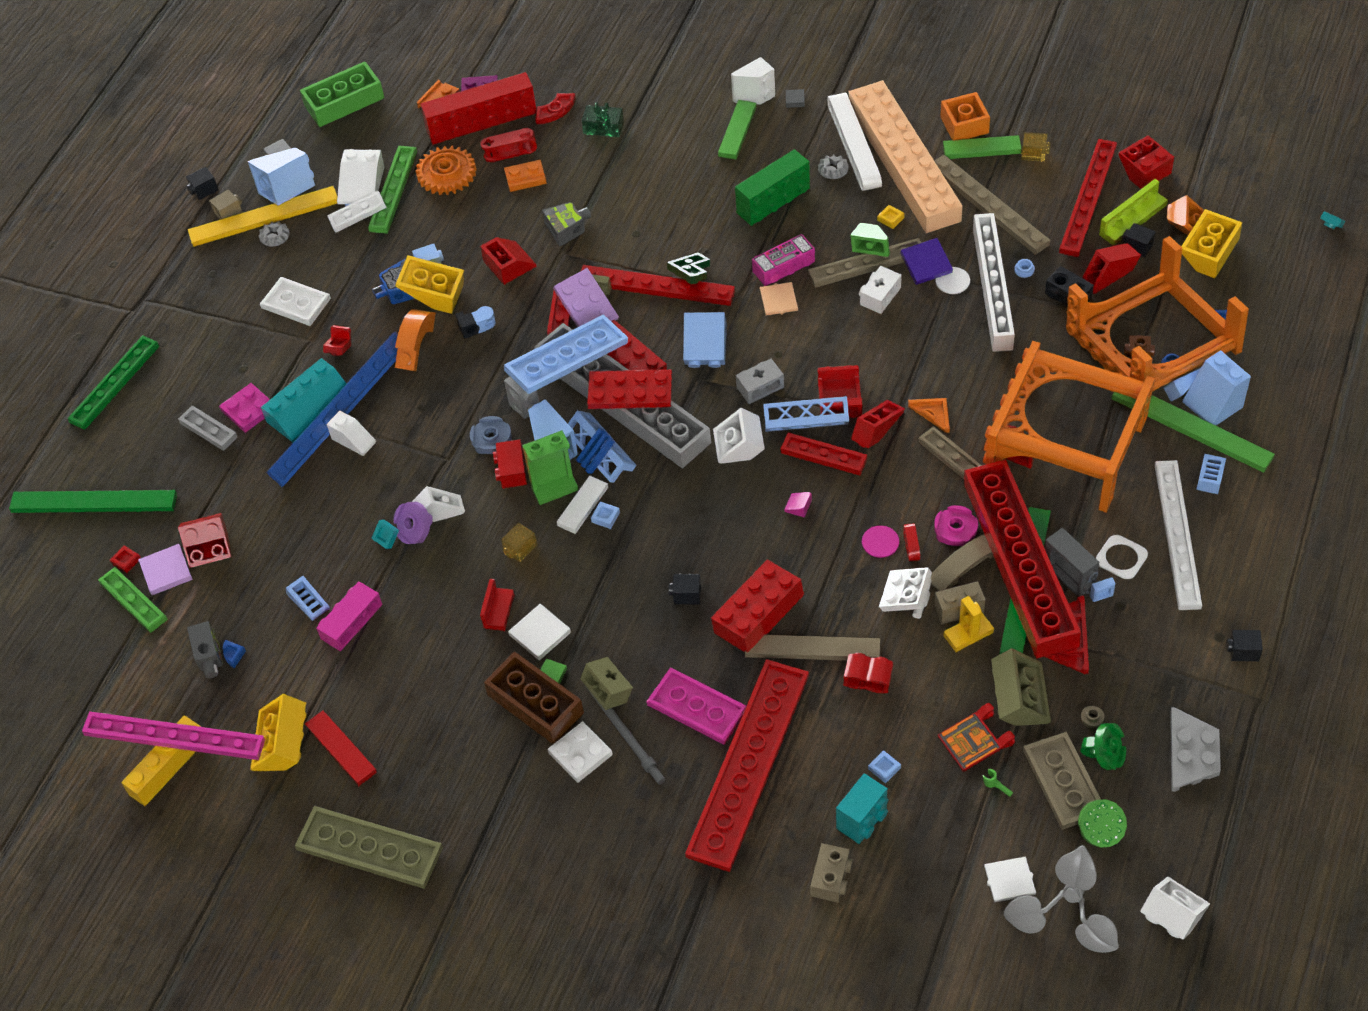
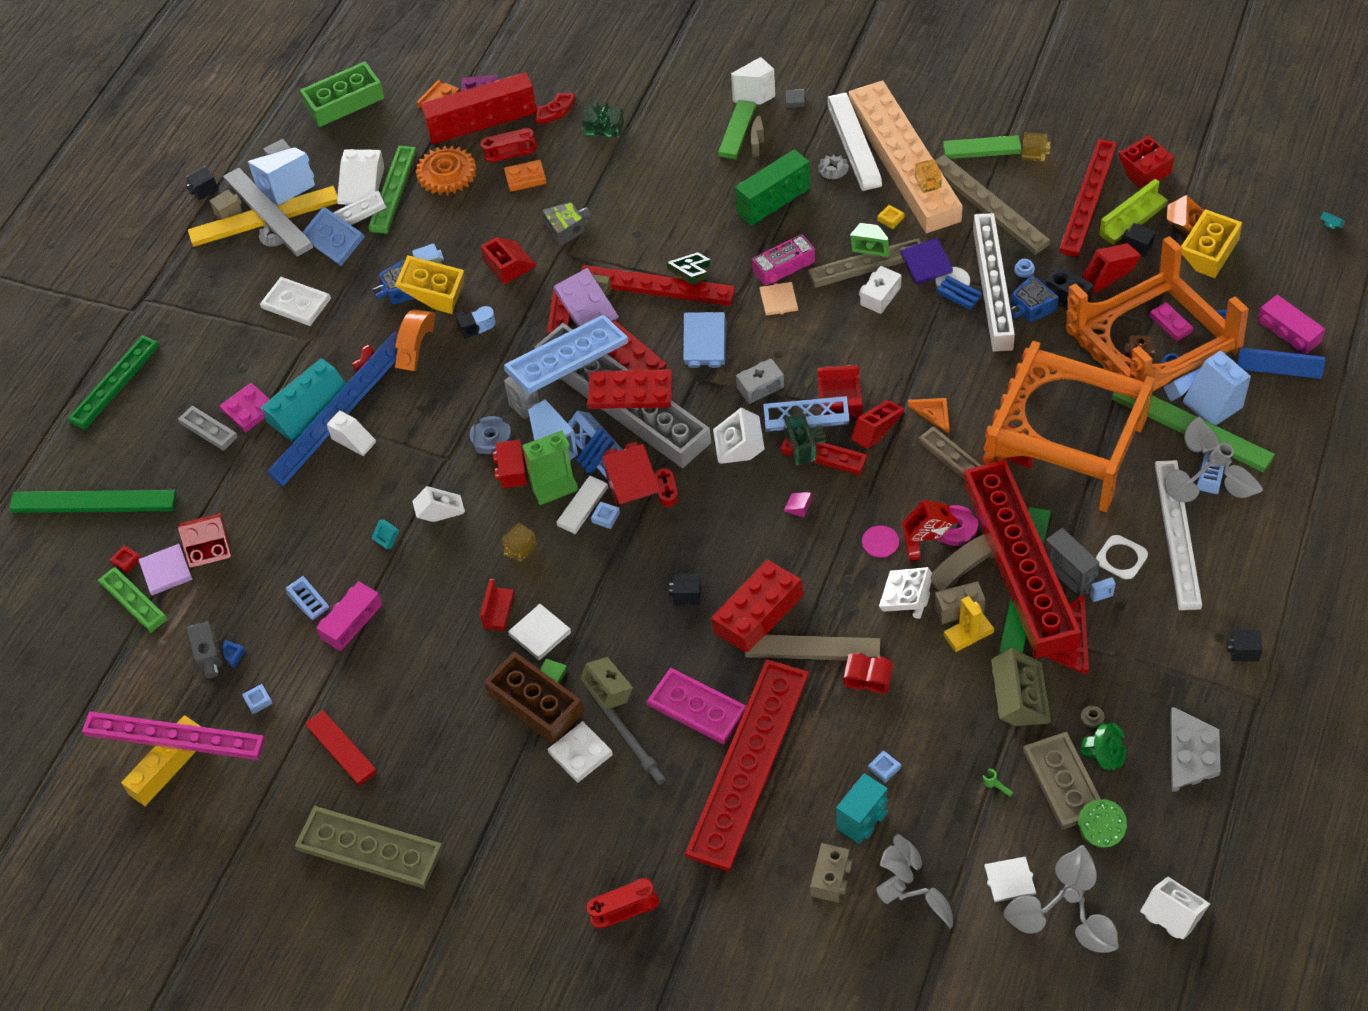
(257, 699): none -> light blue tile
(268, 212): none -> light grey tile
(282, 728): yellow slope -> none
(333, 236): none -> medium blue plate
(339, 341): red bracket -> none
(366, 353): none -> red arm
(421, 522): medium lavender plate -> none
(623, 903): none -> red piece
(629, 473): none -> red slope
(669, 486): none -> red beam
(757, 136): none -> dark tan slope
(802, 439): none -> clear green brick
(898, 860): none -> light grey plant
(928, 176): none -> clear yellow brick
(929, 521): none -> red torso
(960, 290): none -> blue tile
(965, 116): orange brick -> none
(972, 740): flag -> none
(1033, 300): none -> torso
(1171, 321): none -> dark pink plate
(1201, 438): none -> light grey plant
(1281, 362): none -> blue tile
(1291, 324): none -> dark pink brick

